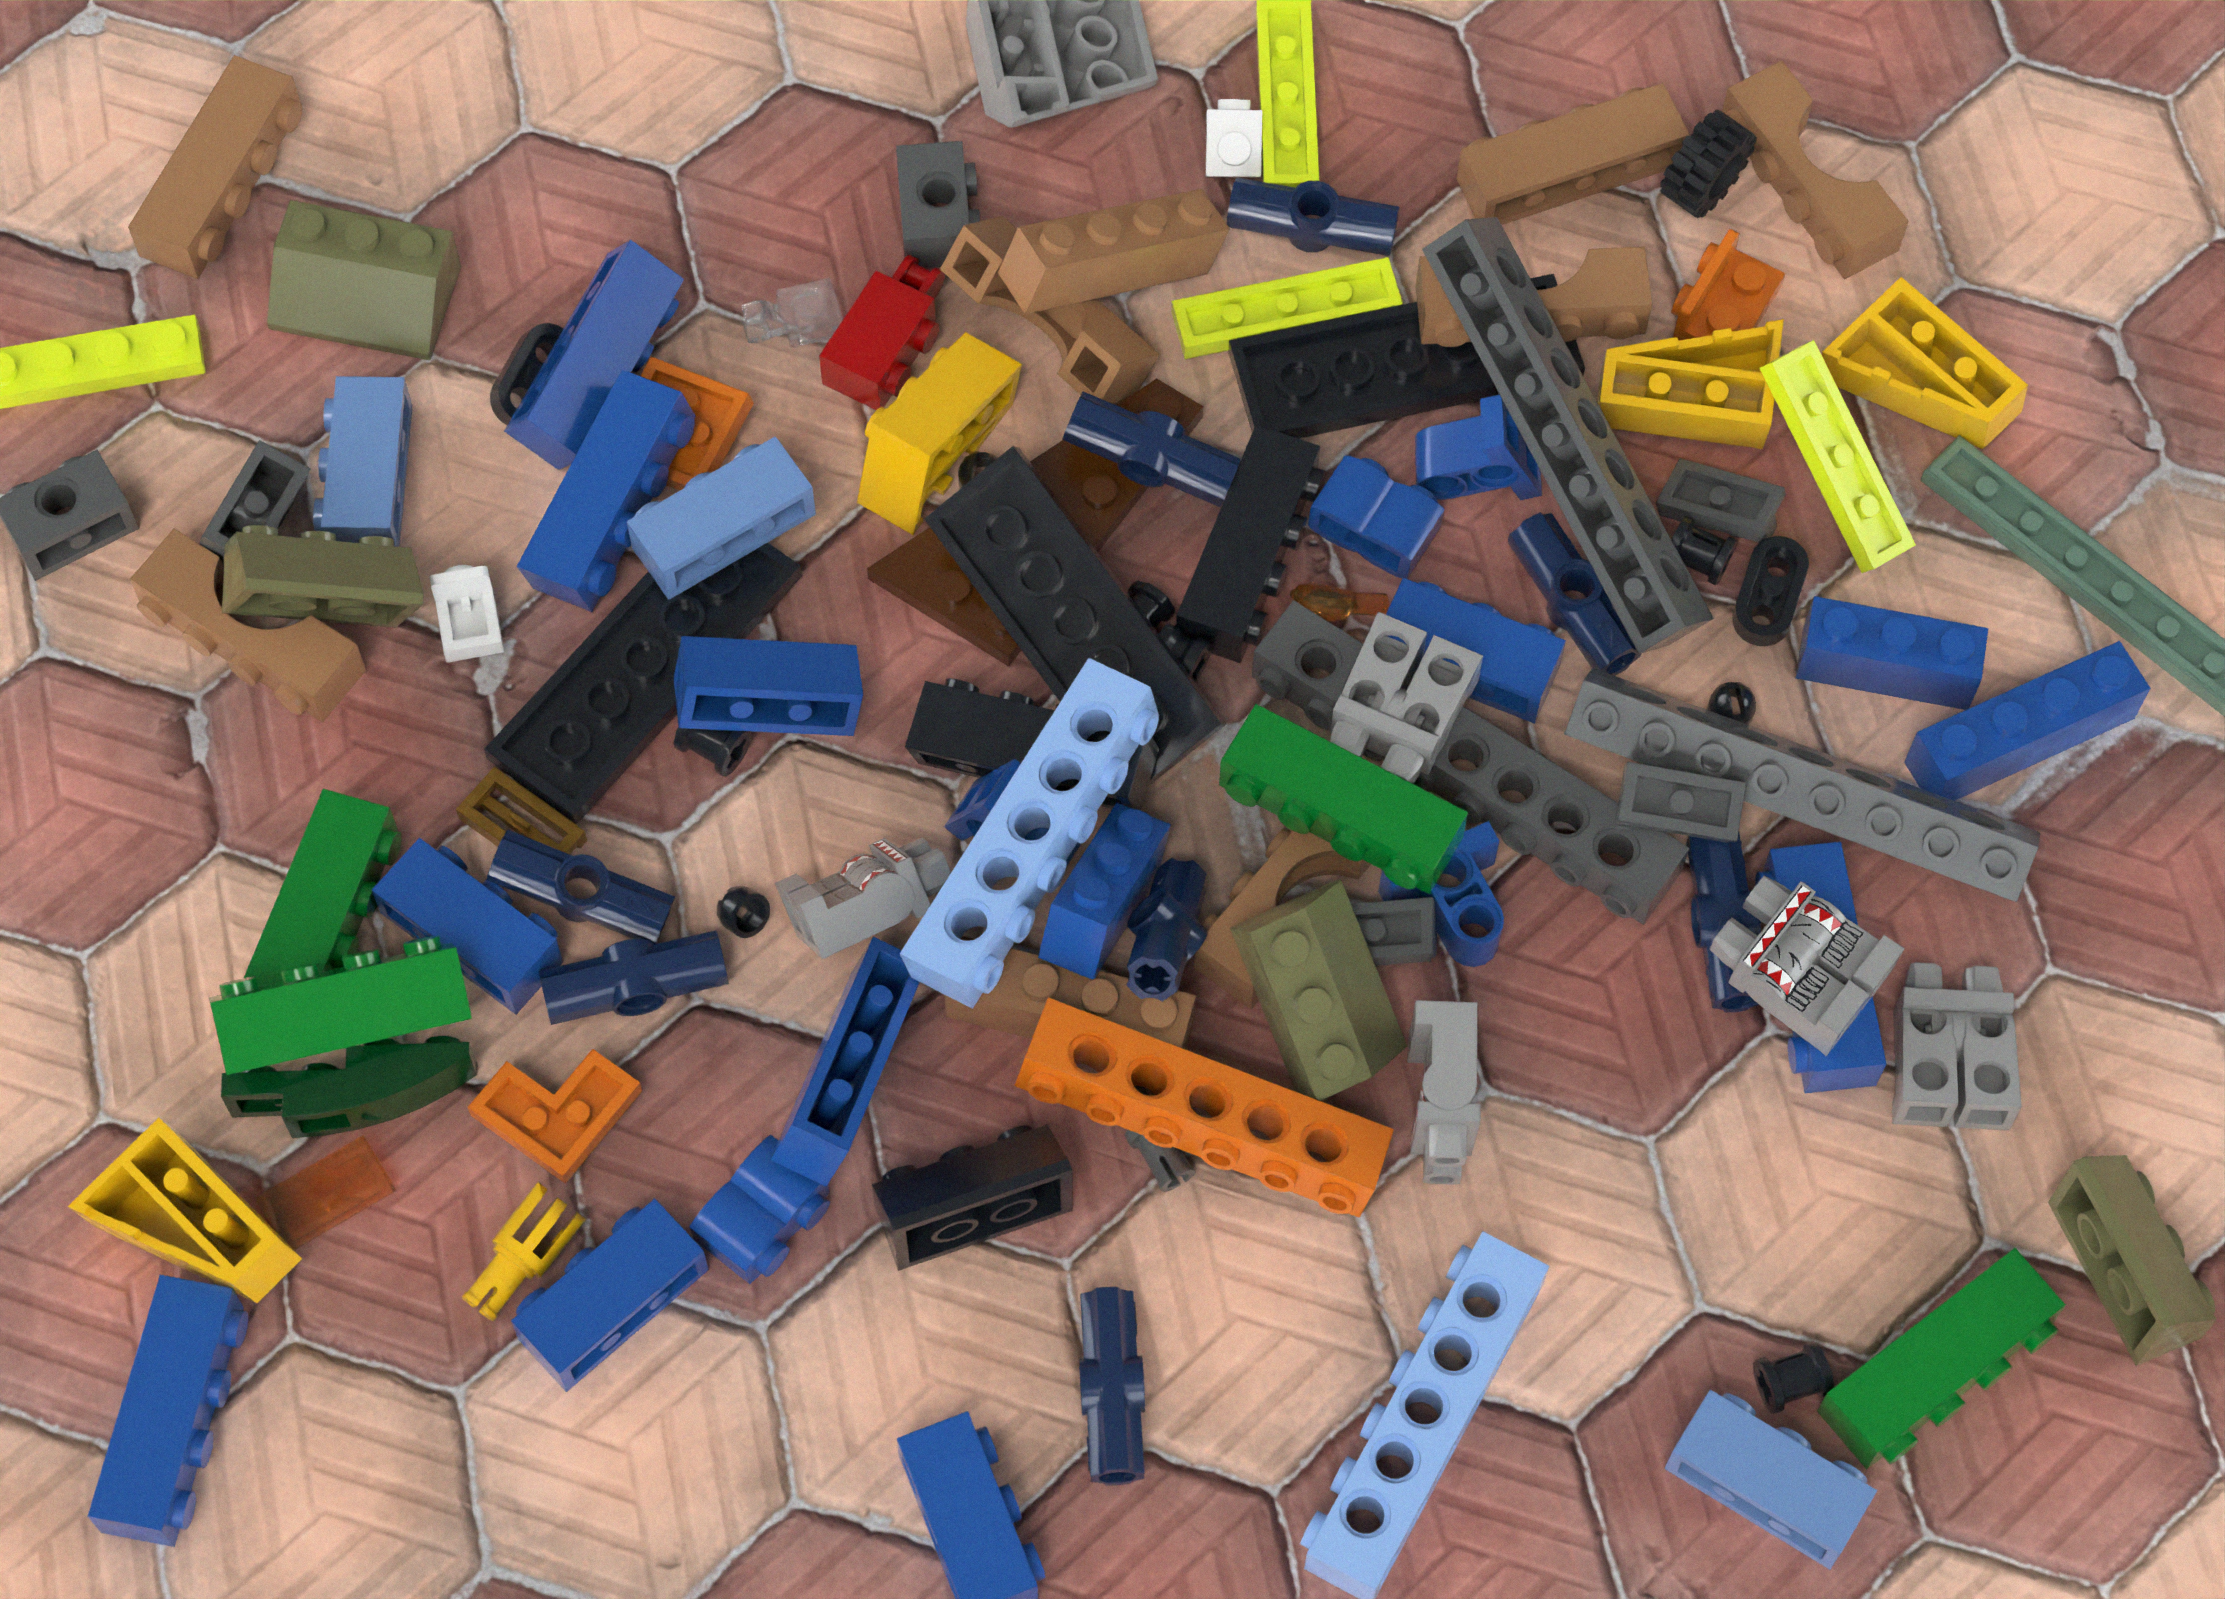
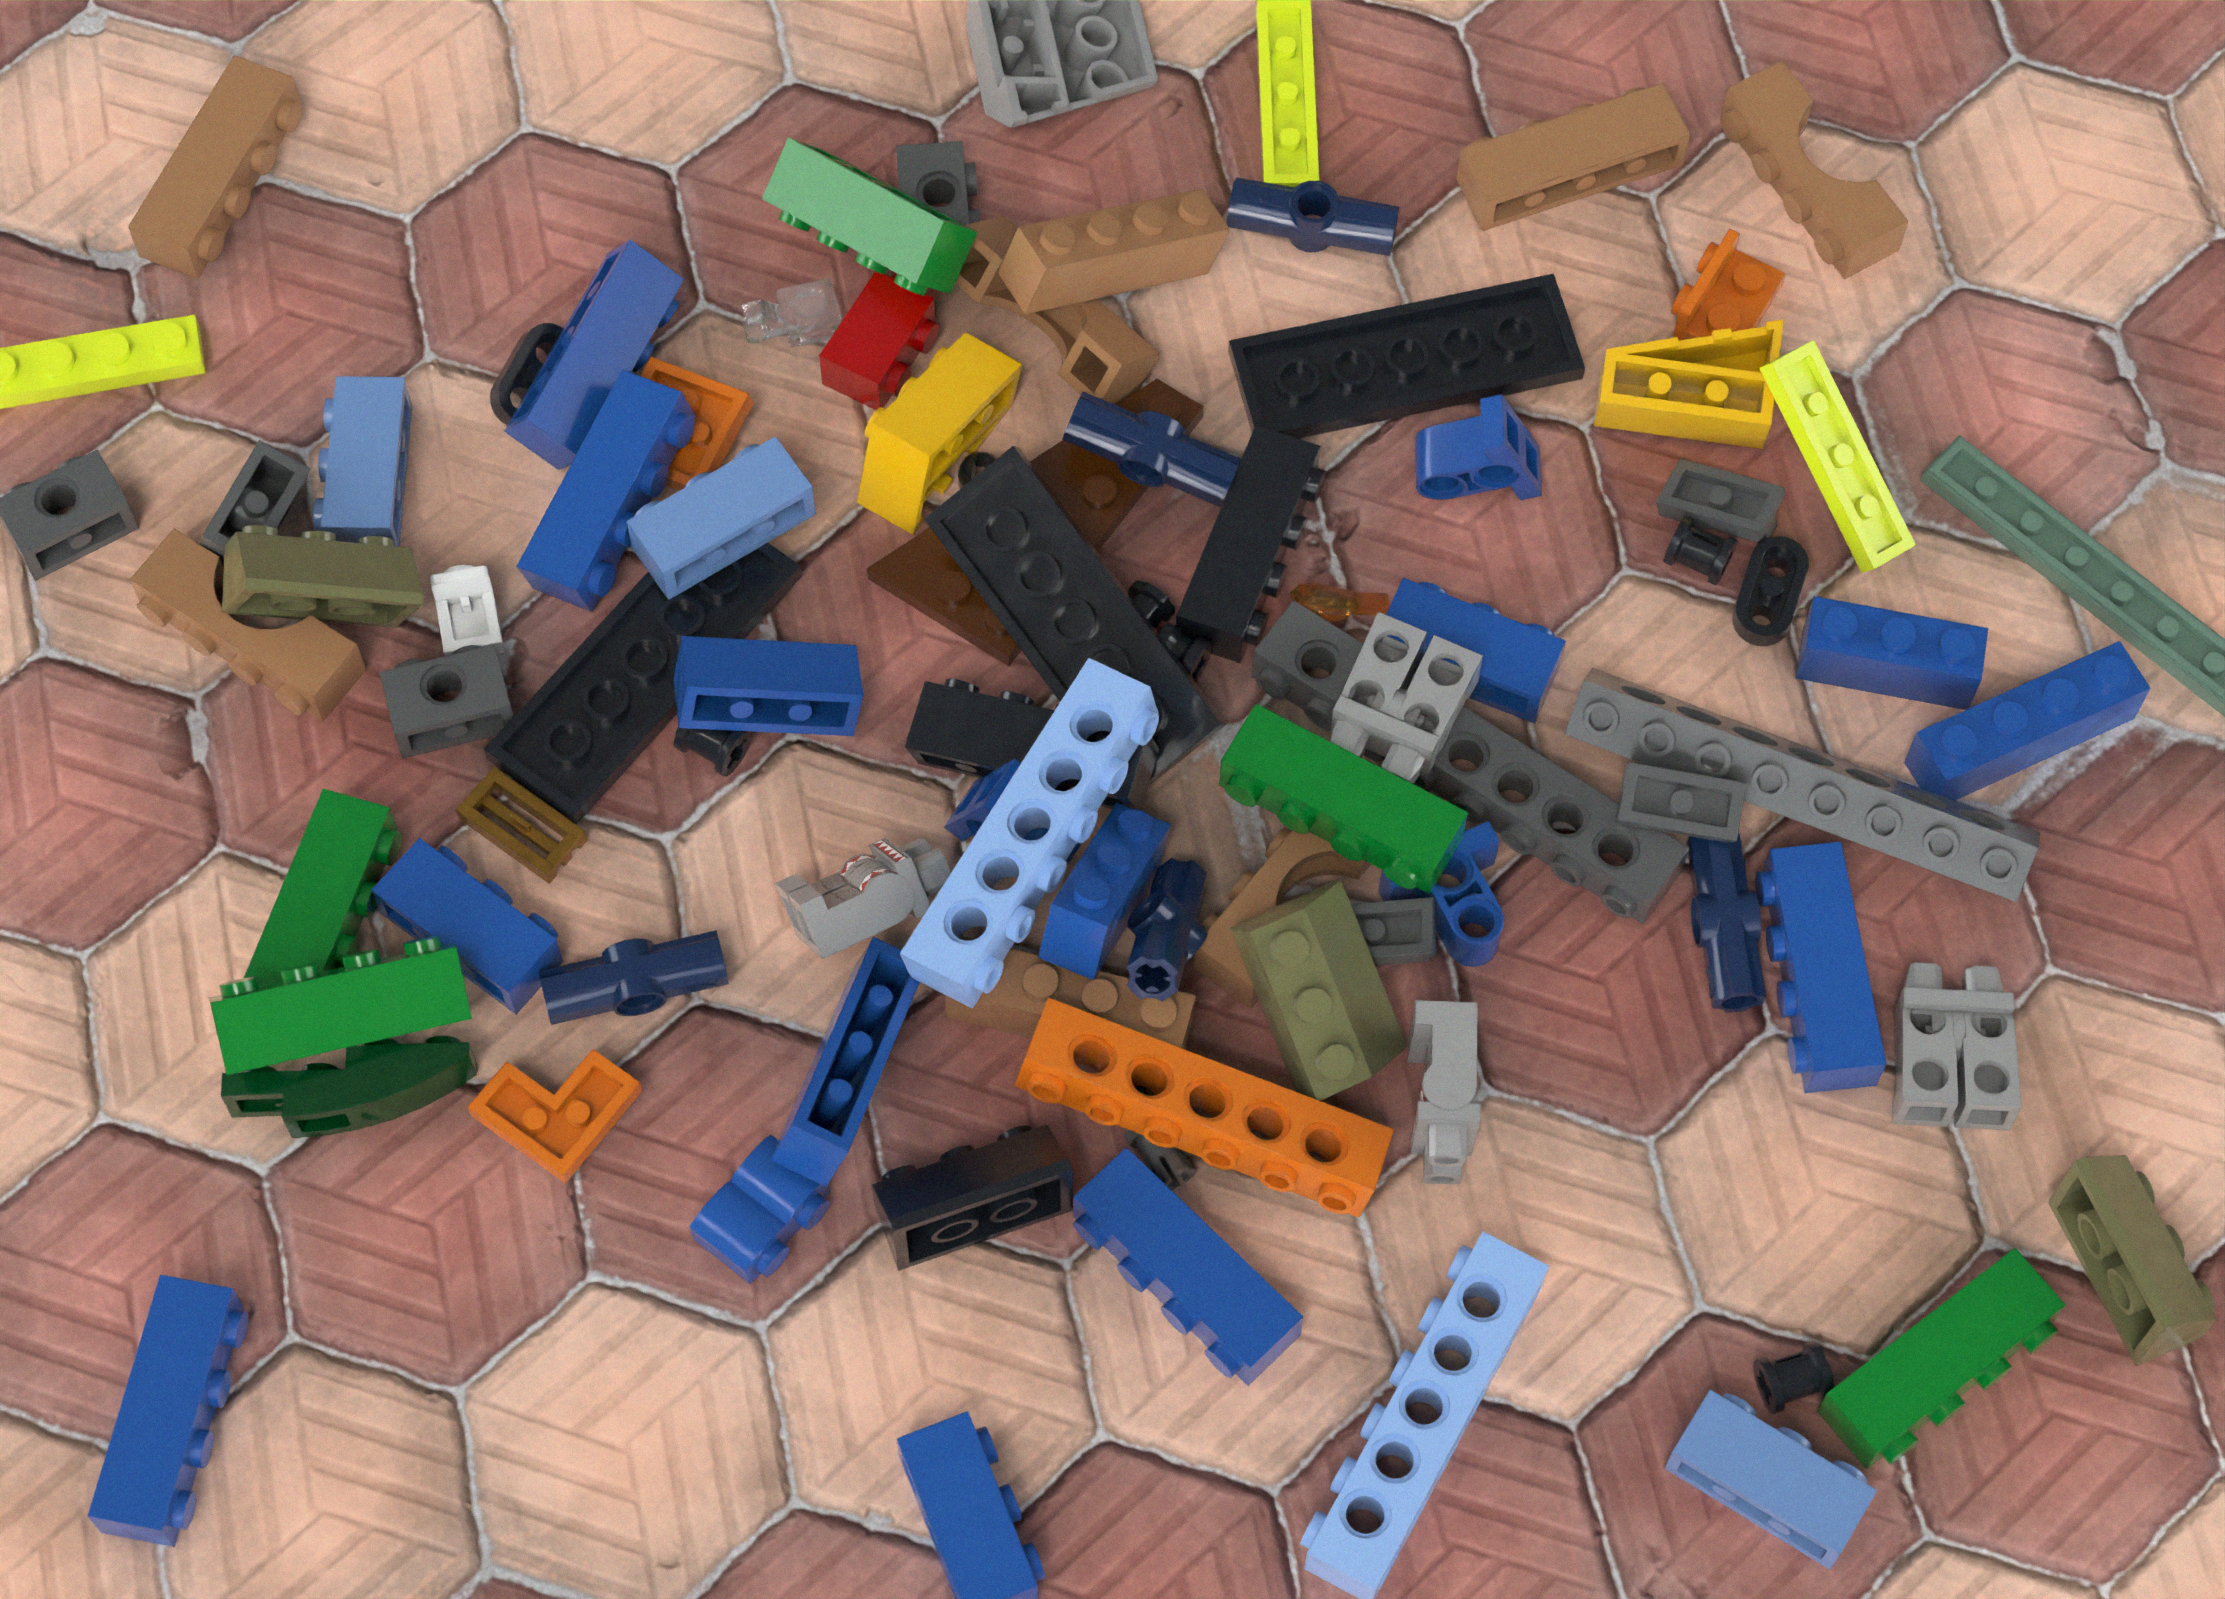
(185, 1212): yellow wedge -> none
(326, 1193): clear orange plate -> none
(361, 280): olive slope -> none
(432, 725): none -> dark grey brick
(516, 1259): yellow arm -> none
(544, 871): dark blue piece -> none
(609, 1293): blue brick -> none
(755, 917): black hinge -> none
(868, 216): none -> brick
(1112, 1386): dark blue piece -> none
(1186, 1267): none -> blue brick
(1214, 318): neon yellow plate -> none
(1233, 140): white bracket -> none
(1376, 516): blue brick -> none
(1560, 568): dark blue piece -> none
(1567, 434): dark grey brick -> none
(1602, 299): medium nougat arch -> none
(1708, 163): black tyre -> none
(1721, 702): black hinge -> none
(1806, 963): light grey hips -> none
(1925, 368): yellow wedge -> none

